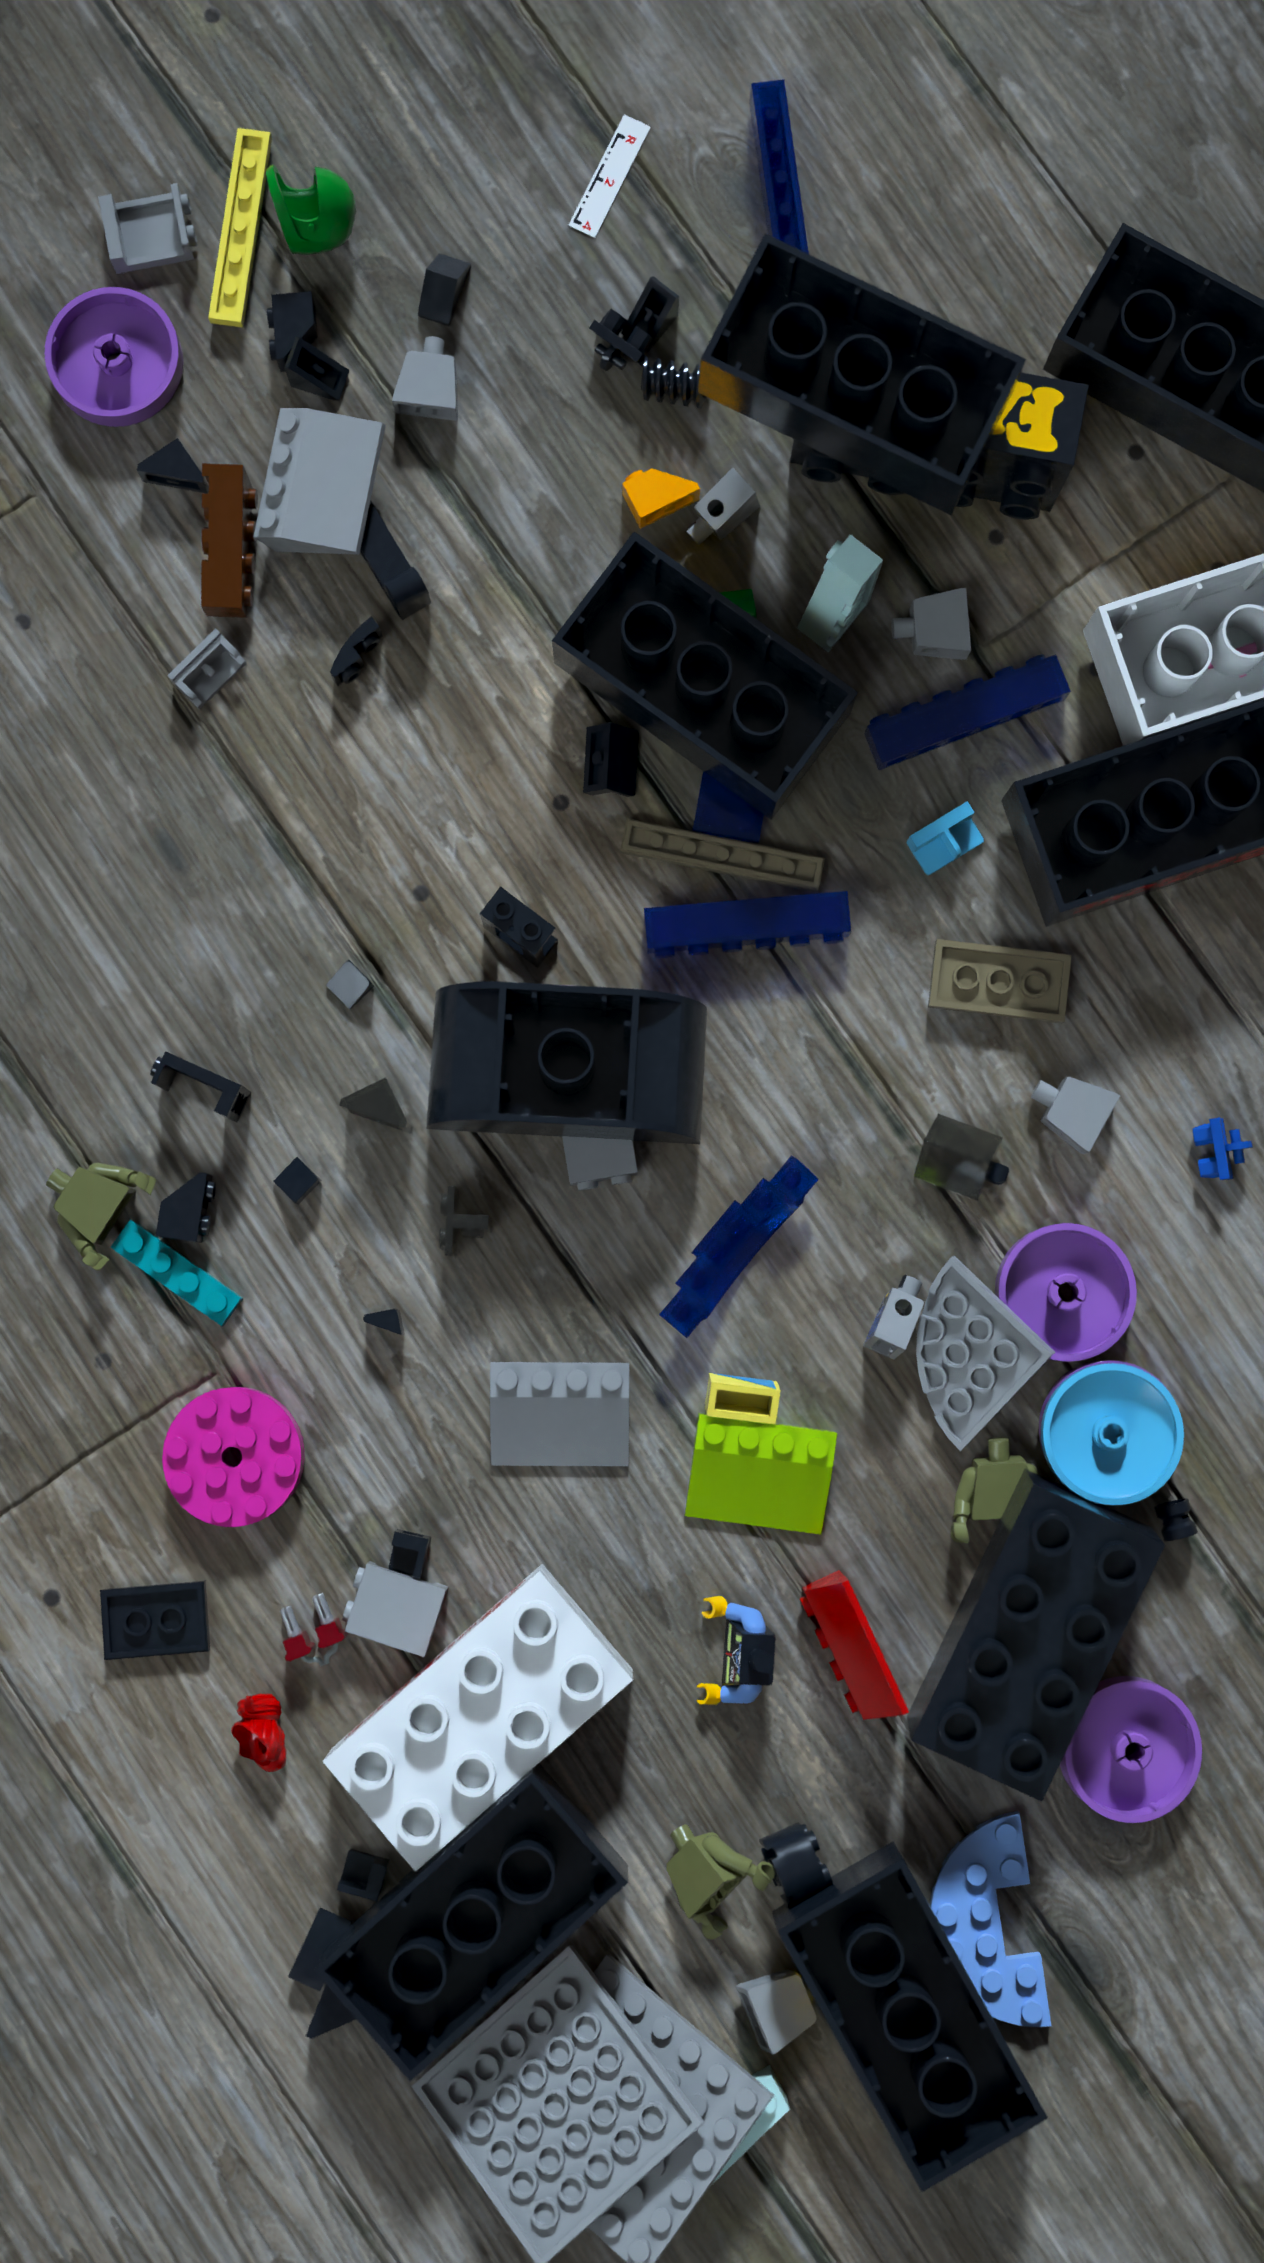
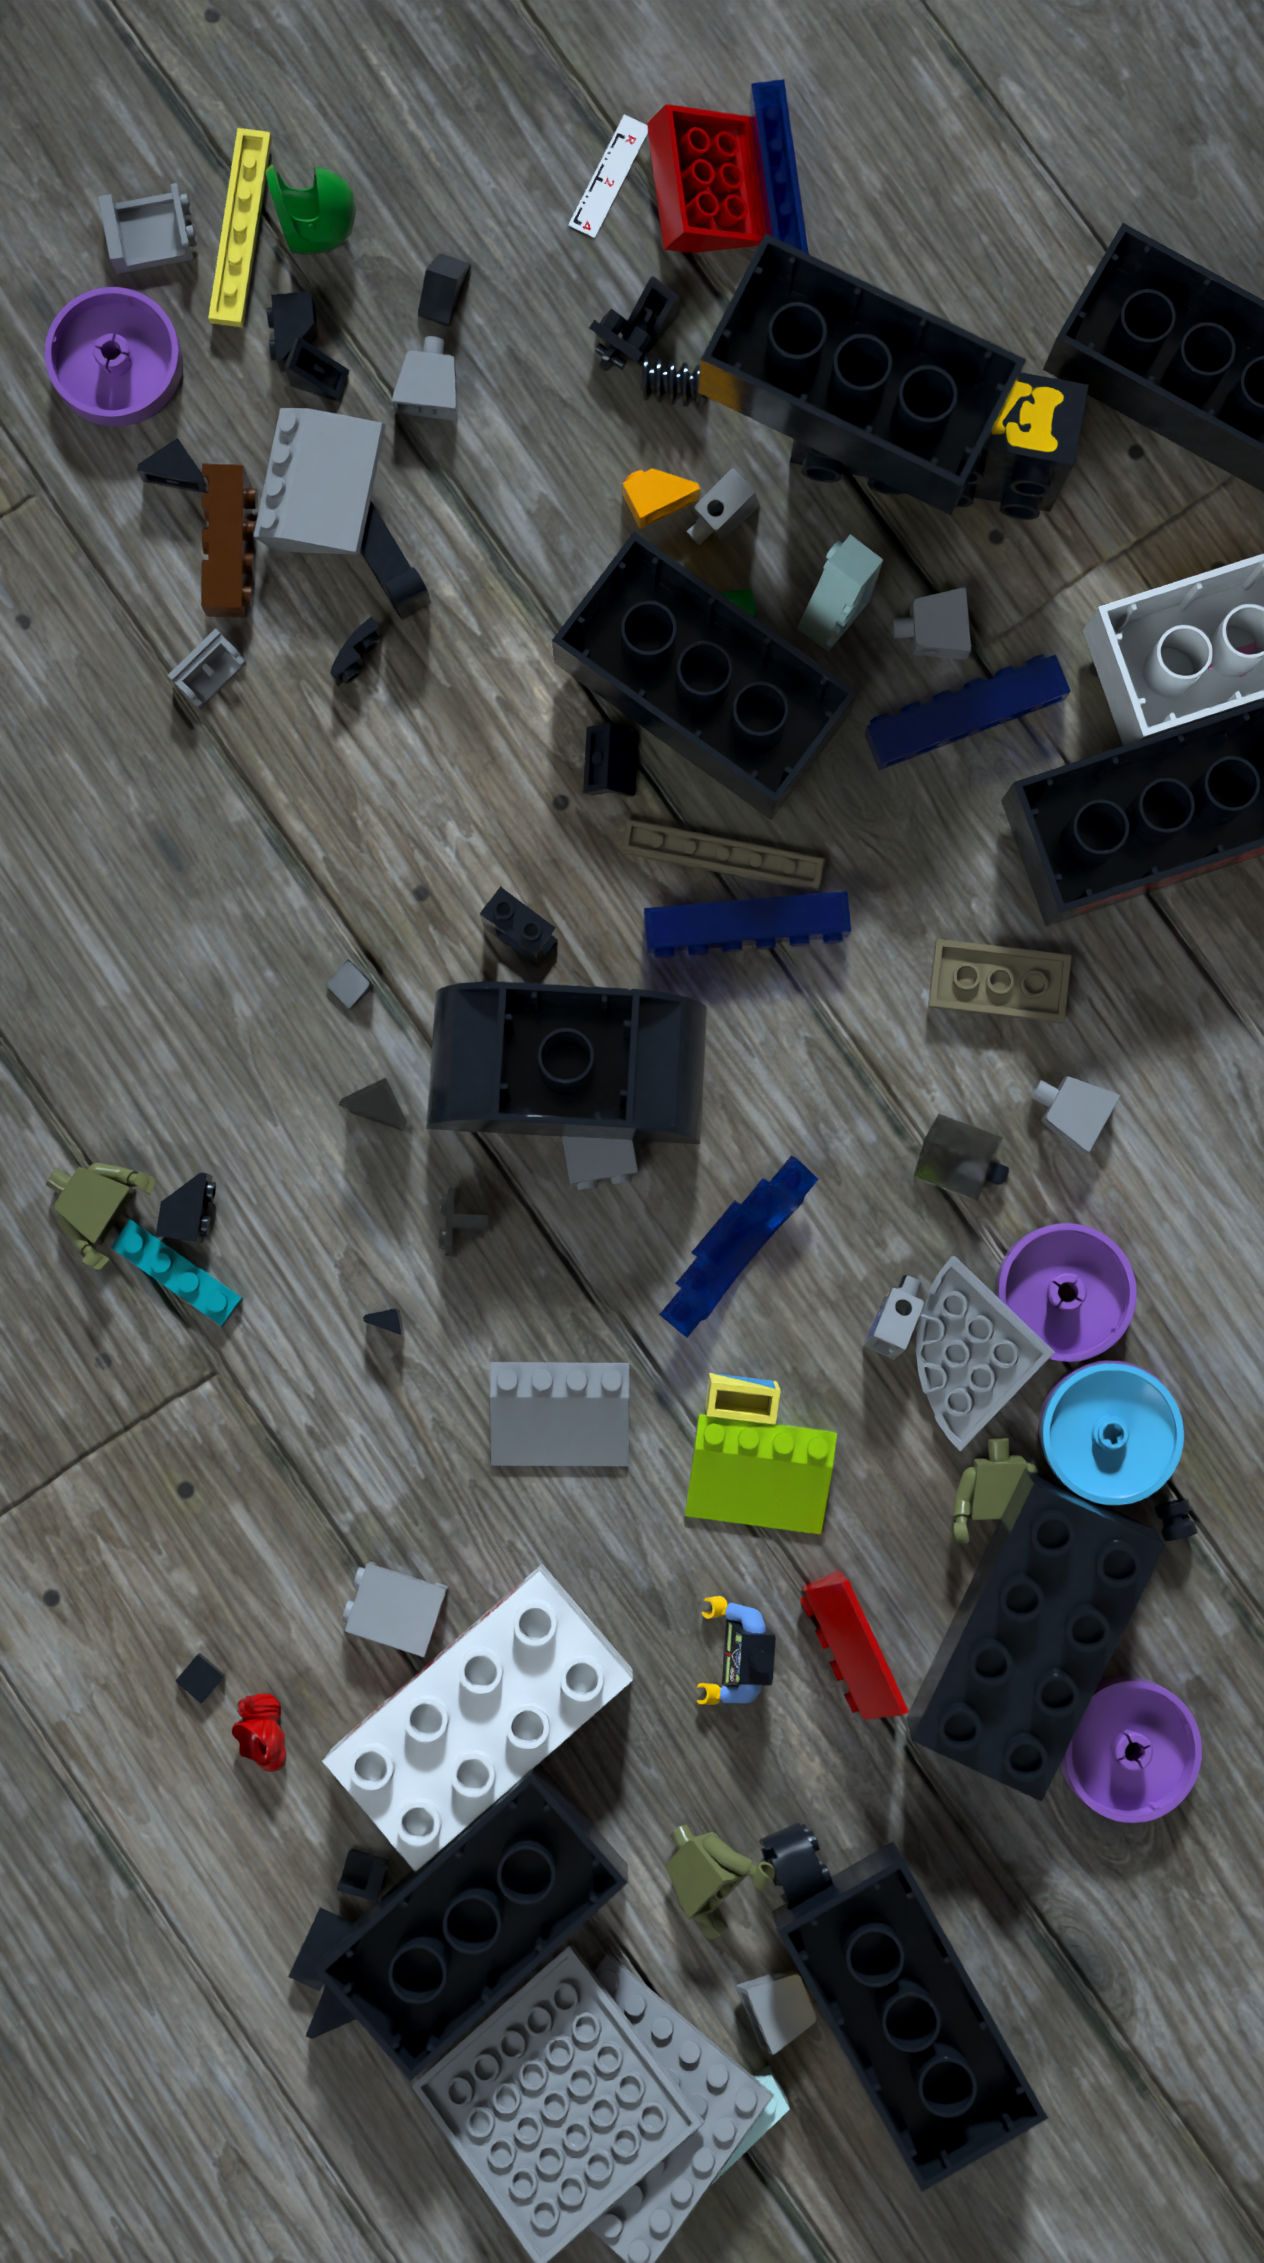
(155, 1620): black tile -> none
(200, 1678): none -> black tile
(212, 1486): dark pink piece -> none
(233, 1094): black panel -> none
(297, 1180): black slope -> none
(328, 1632): piece -> none
(409, 1553): black panel -> none
(706, 180): none -> red slope
(725, 814): clear blue wing -> none
(945, 839): medium azure panel -> none
(969, 1915): light blue plate -> none
(1215, 1134): blue hips -> none

